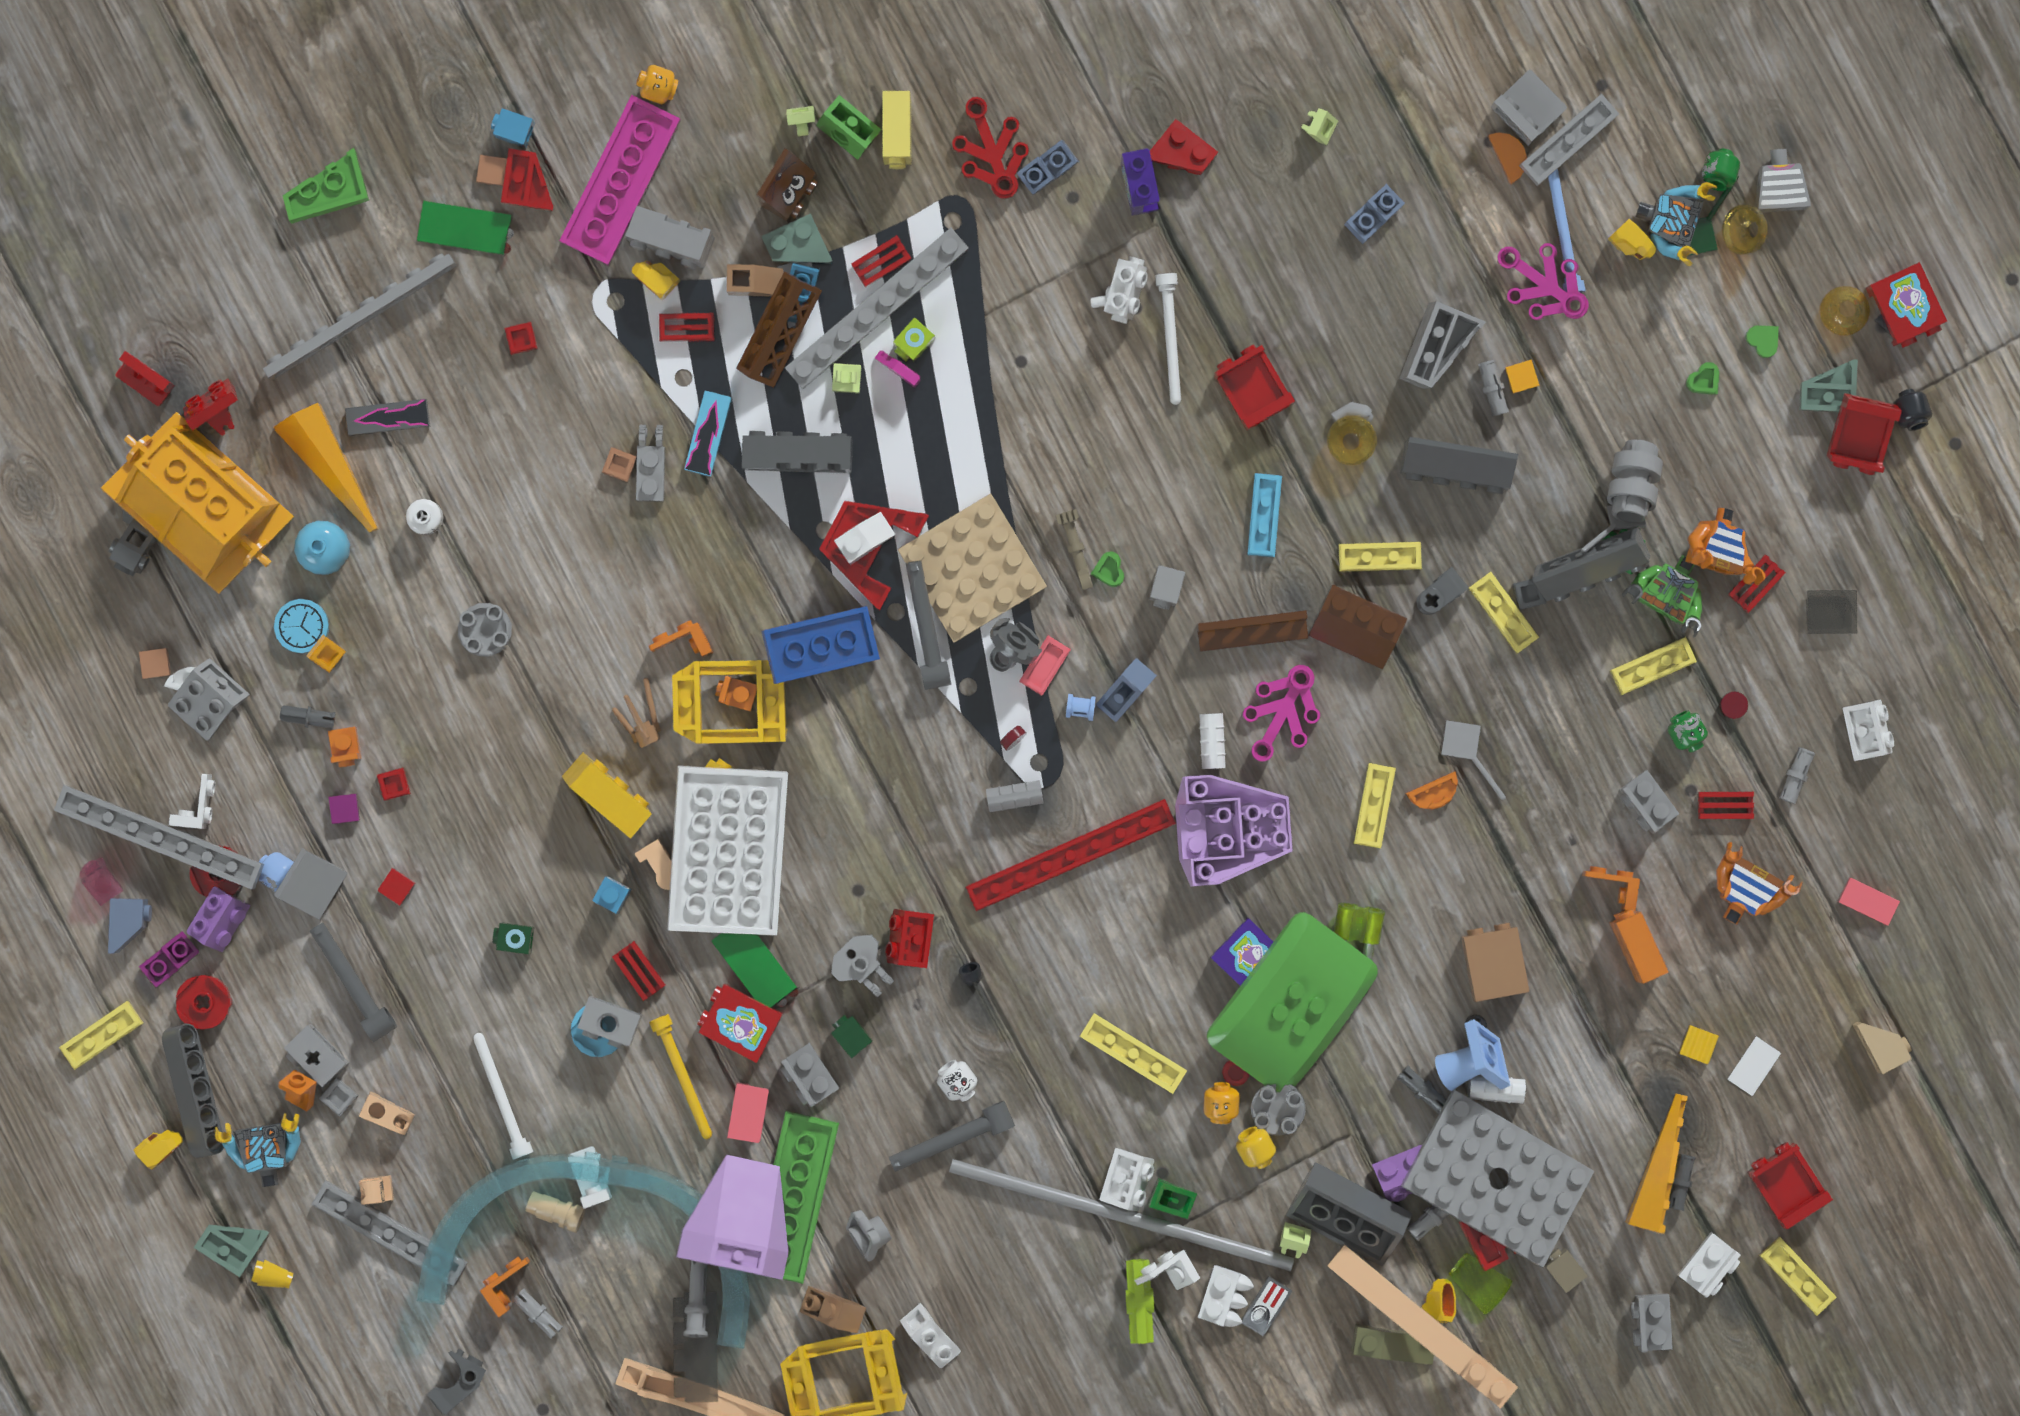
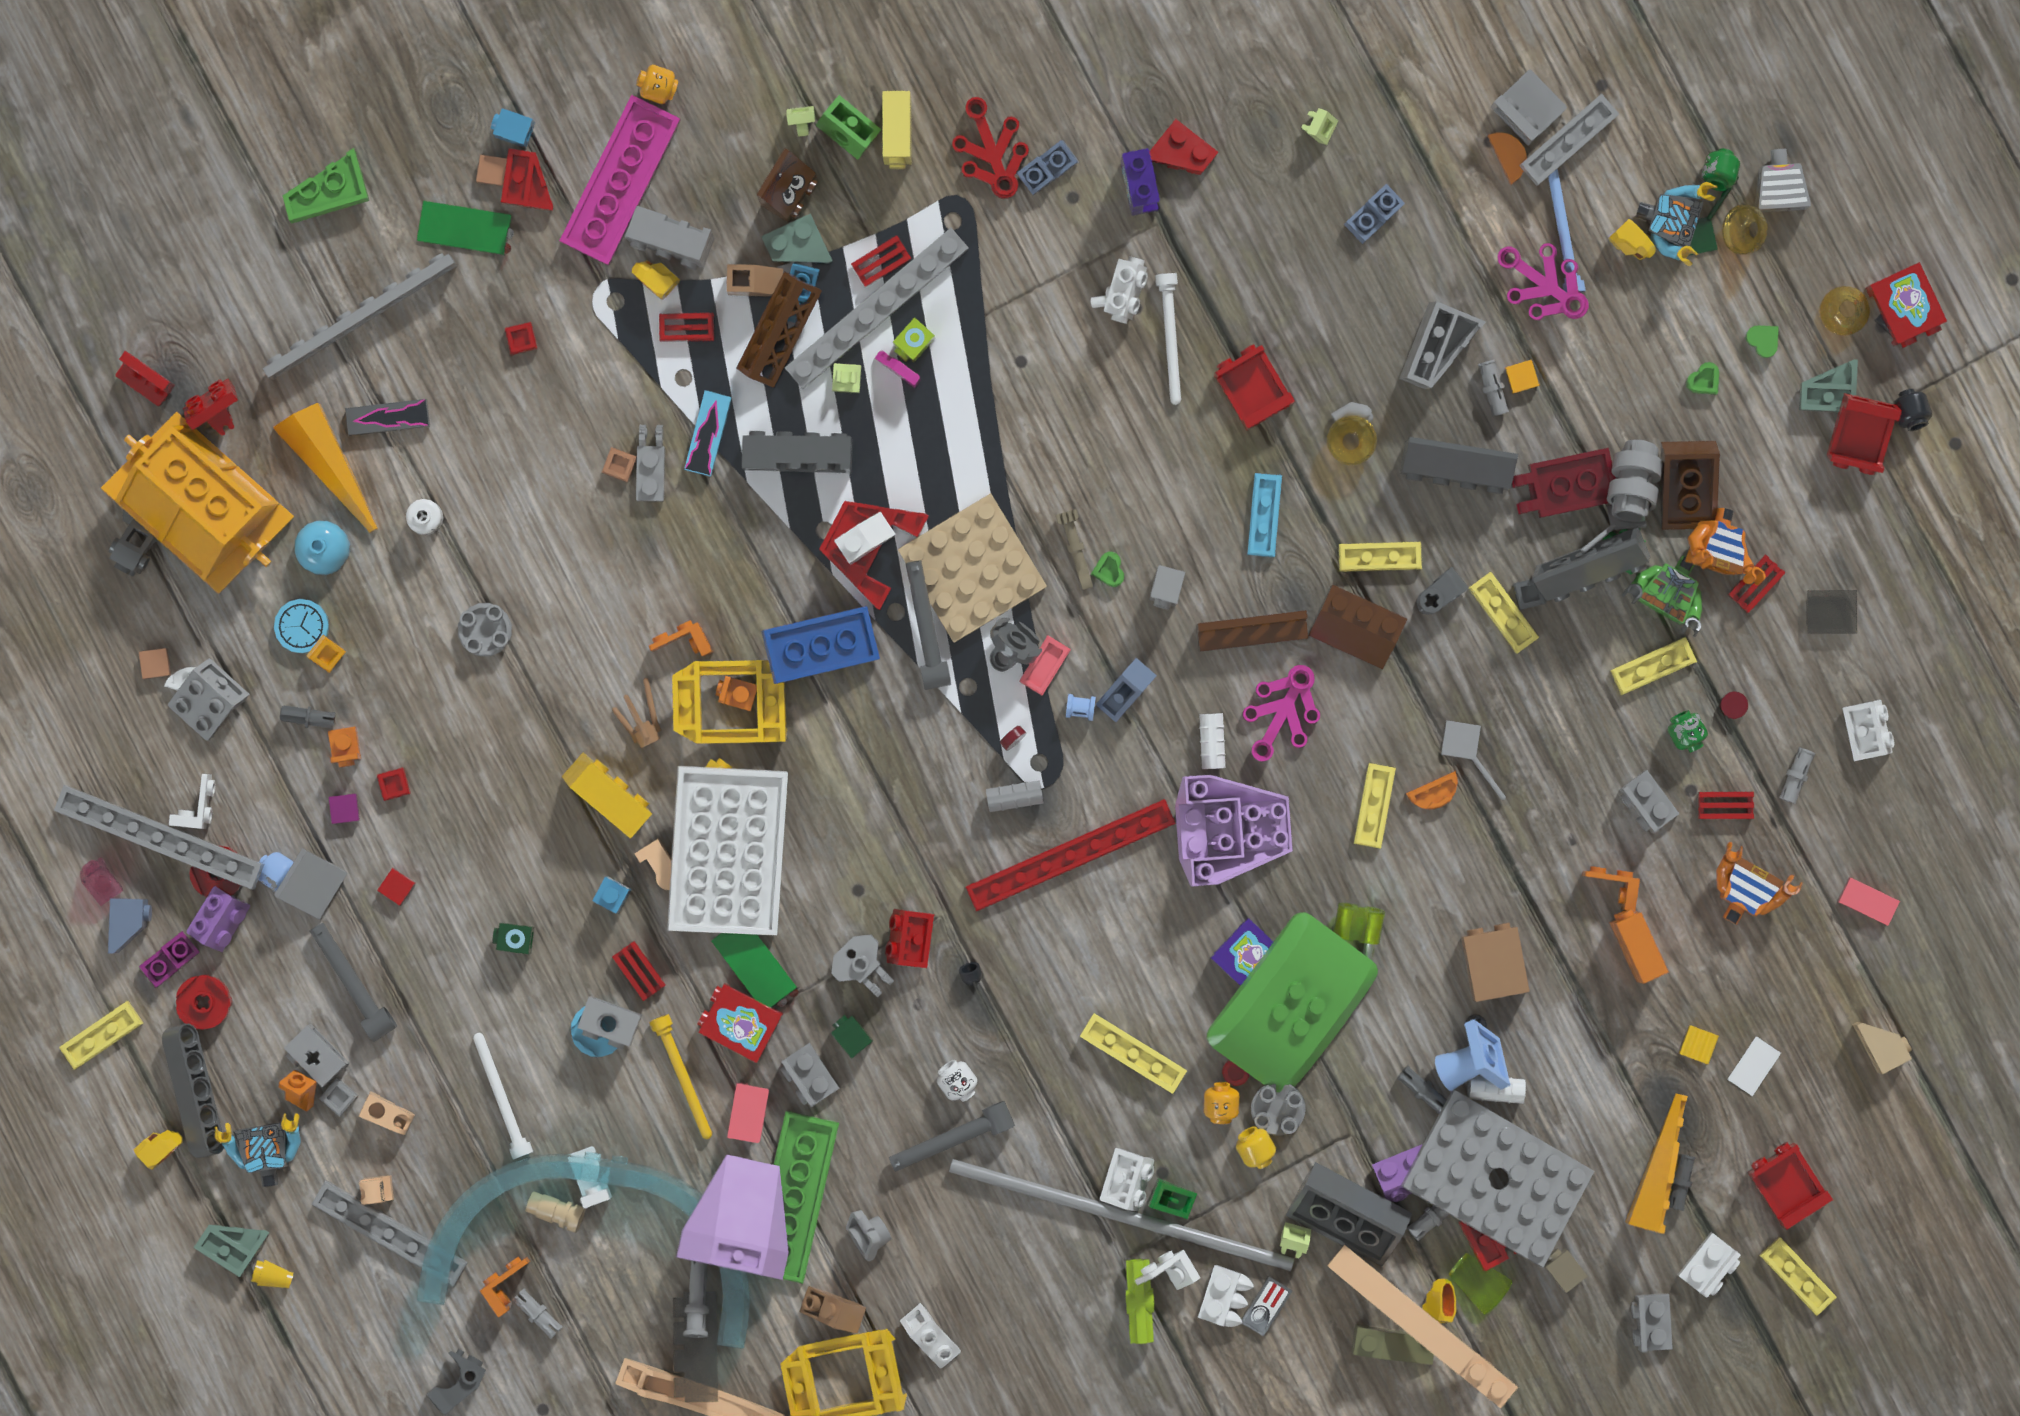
(1566, 483): none -> dark red tile
(1689, 483): none -> reddish brown slope

